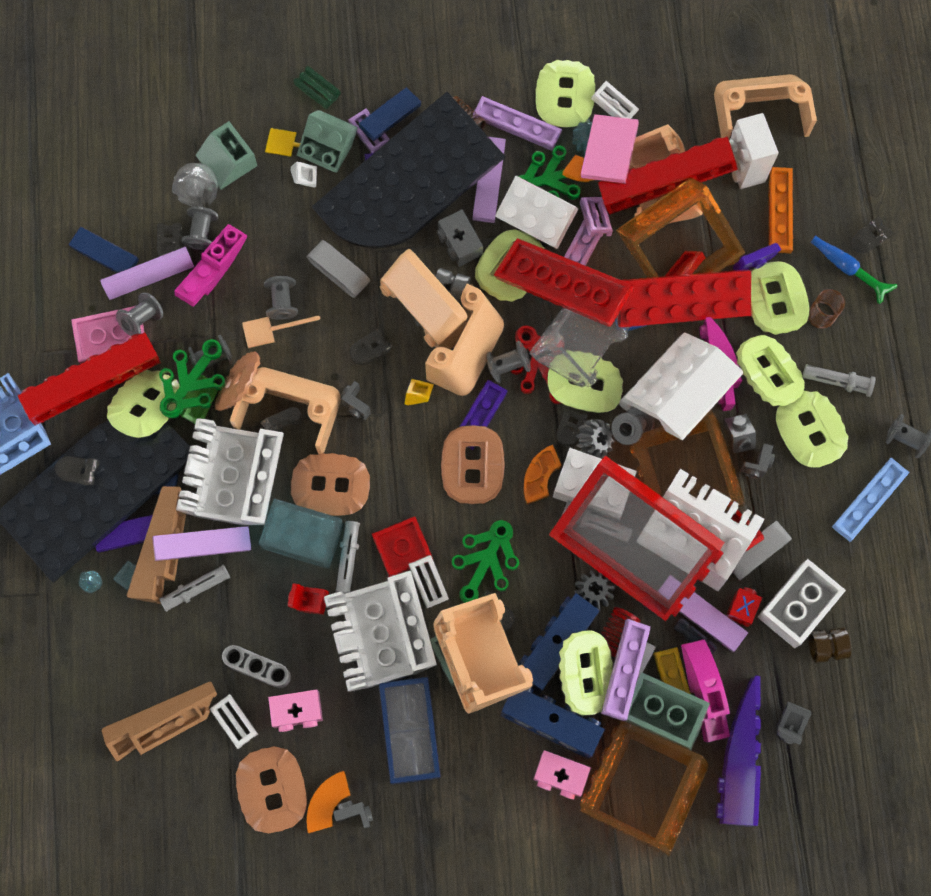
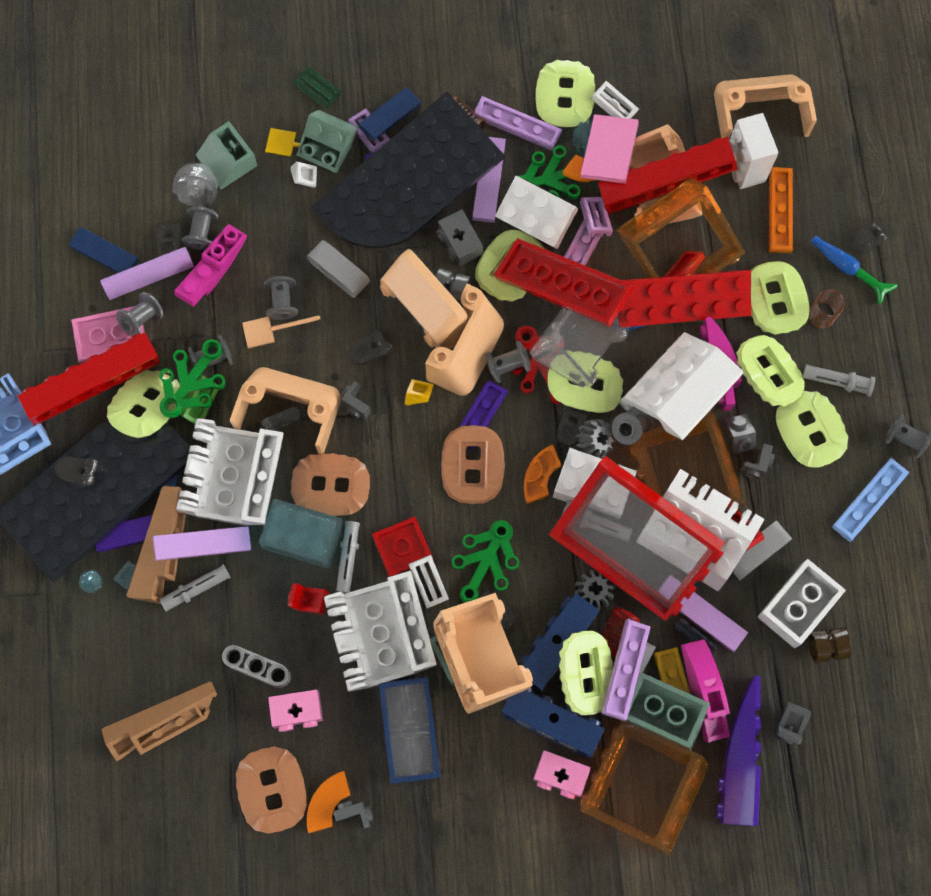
(238, 381): nougat piece -> none
(245, 738): white tile -> none
(744, 606): red brick -> none
(758, 258): dark purple plate -> none

